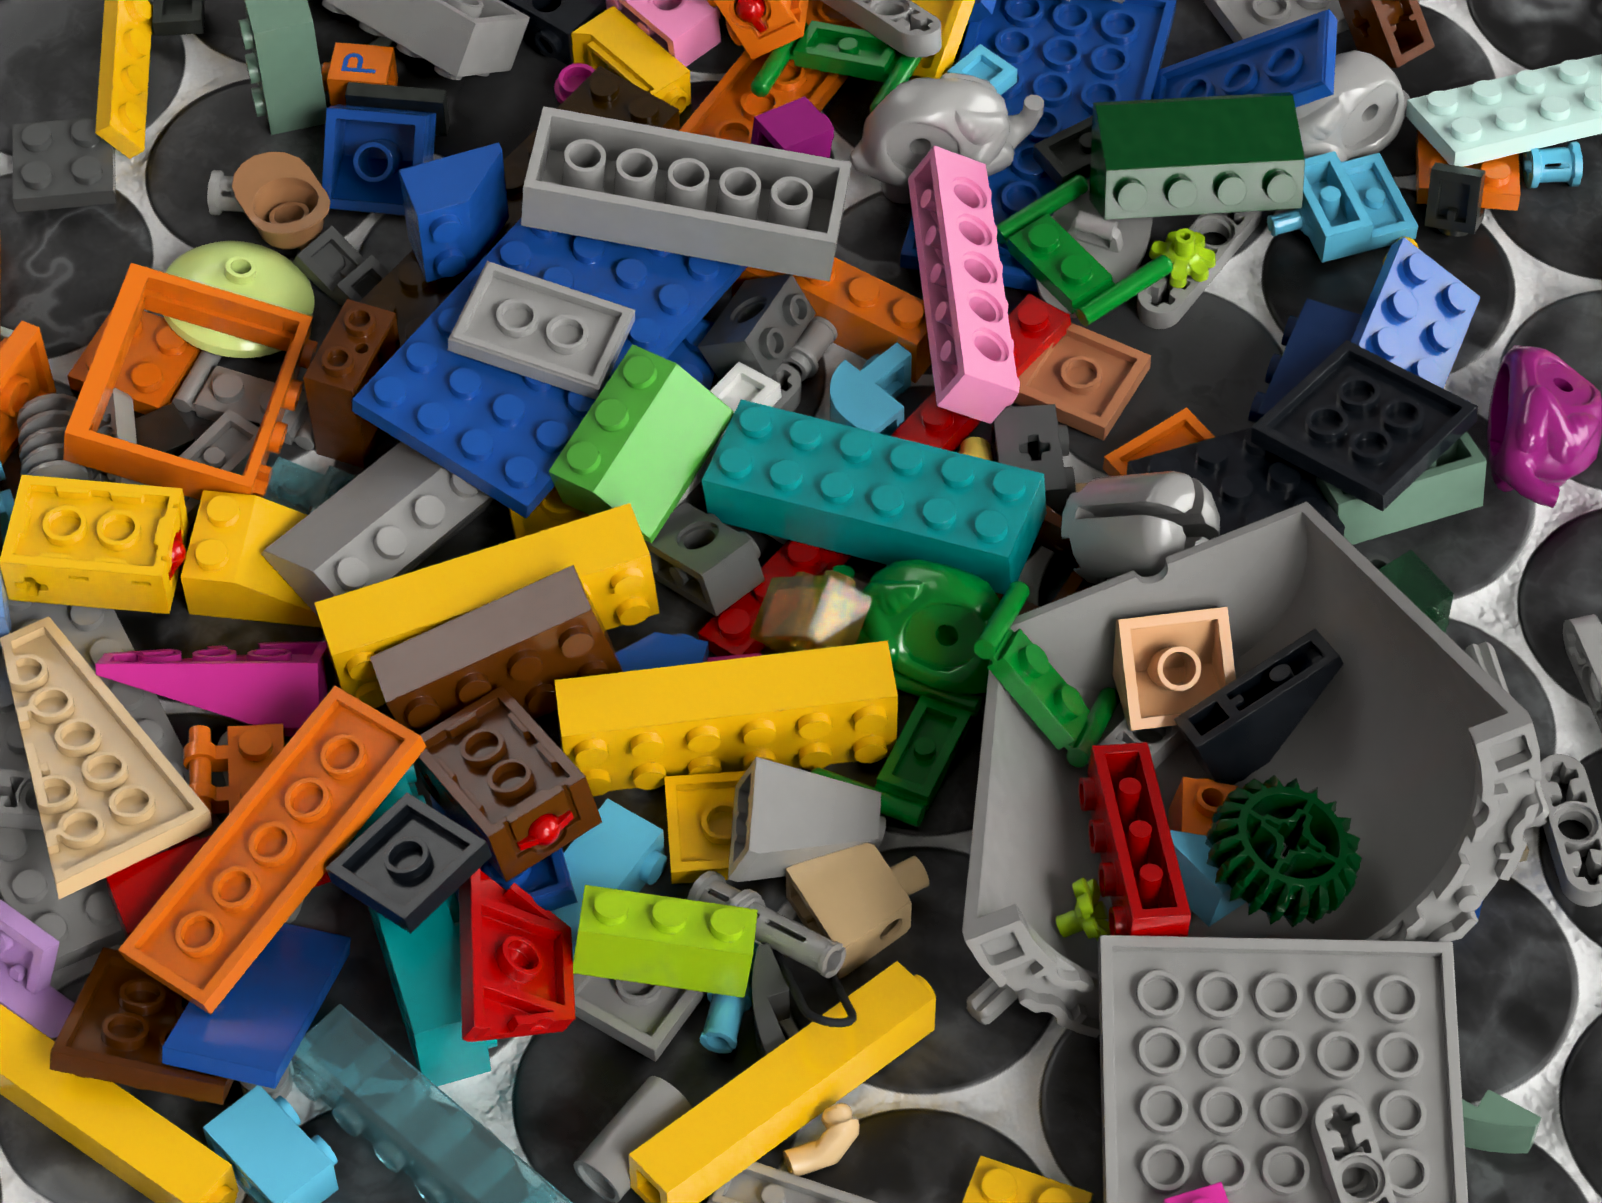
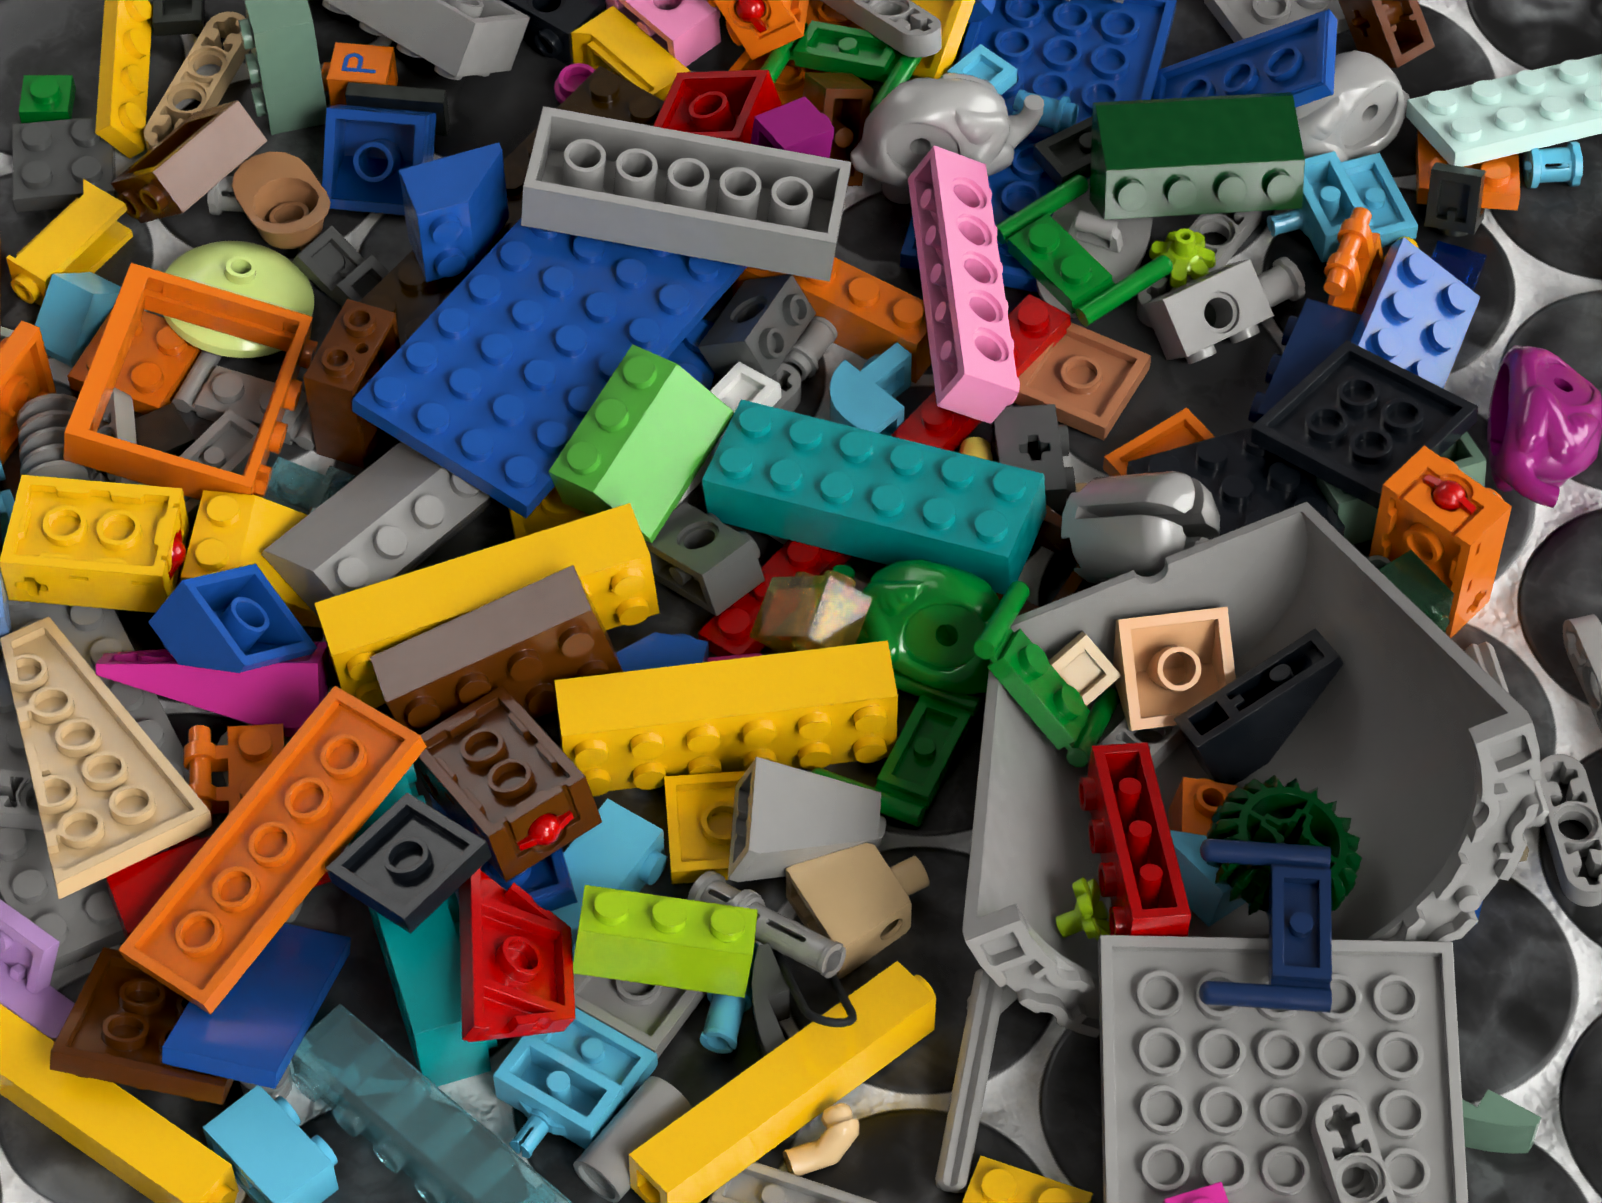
(46, 98): none -> green plate
(73, 242): none -> yellow window
(74, 312): none -> medium azure slope
(188, 162): none -> window
(190, 85): none -> tan beam
(230, 623): none -> blue slope
(541, 330): light grey tile -> none
(571, 1081): none -> medium azure plate
(718, 103): none -> red slope
(847, 105): none -> reddish brown slope
(969, 1084): none -> light grey axle
(1056, 113): none -> dark azure pin
(1085, 667): none -> tan plate
(1180, 312): none -> light grey brick
(1282, 282): none -> light grey bush
(1297, 927): none -> dark blue plate
(1355, 265): none -> orange plate
(1448, 524): none -> orange piece
(1460, 262): none -> clear blue tile

